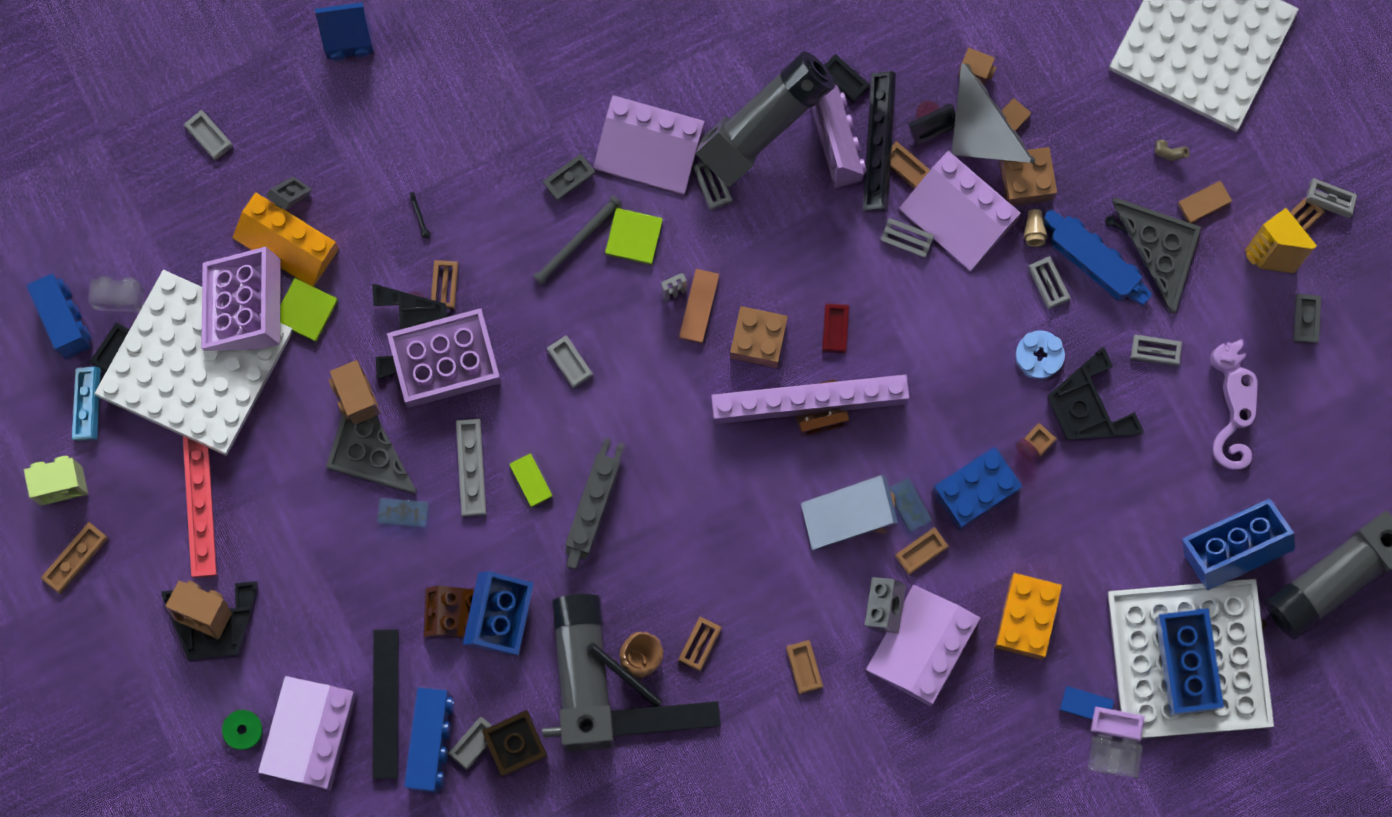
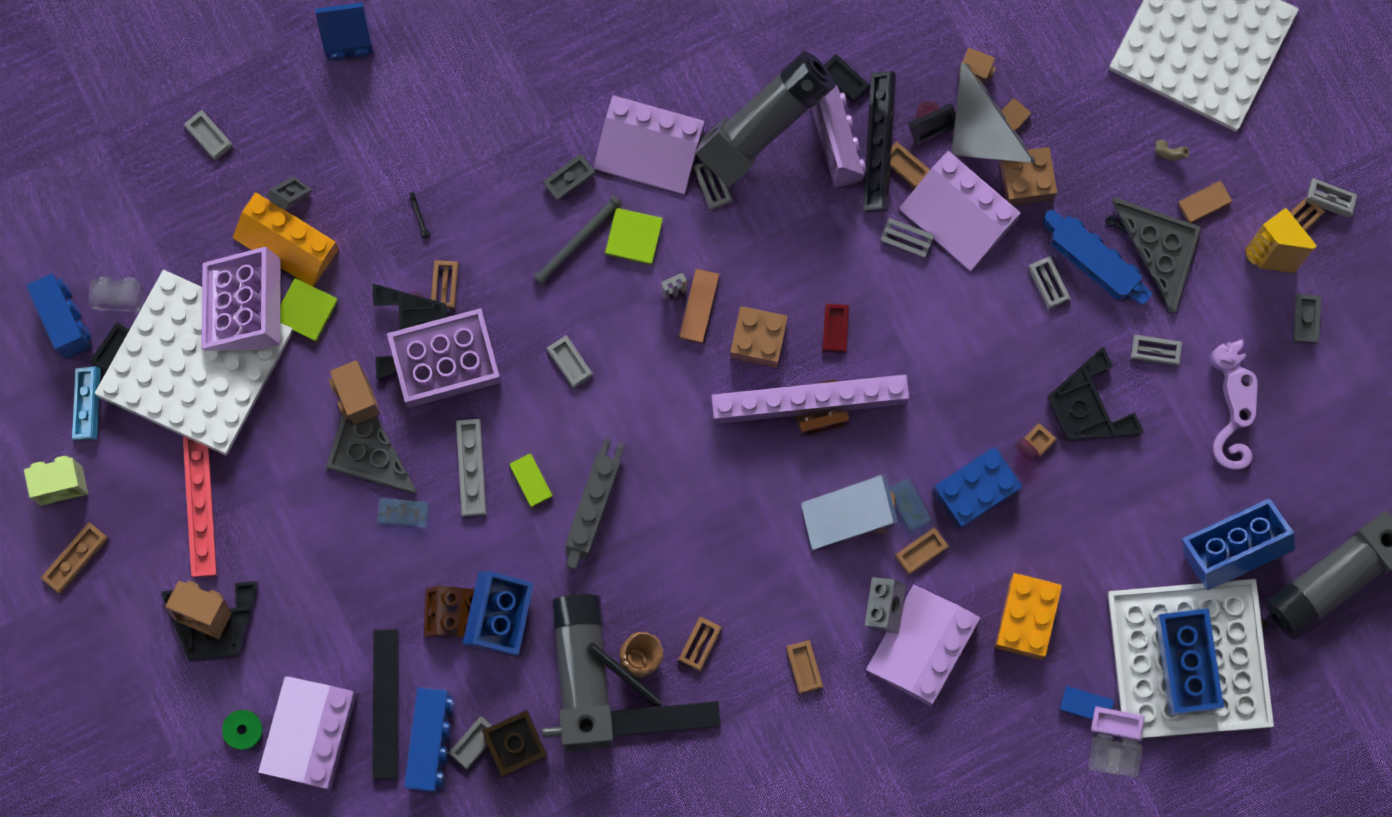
(1035, 230): tan cone -> none
(1051, 347): light blue plate -> none

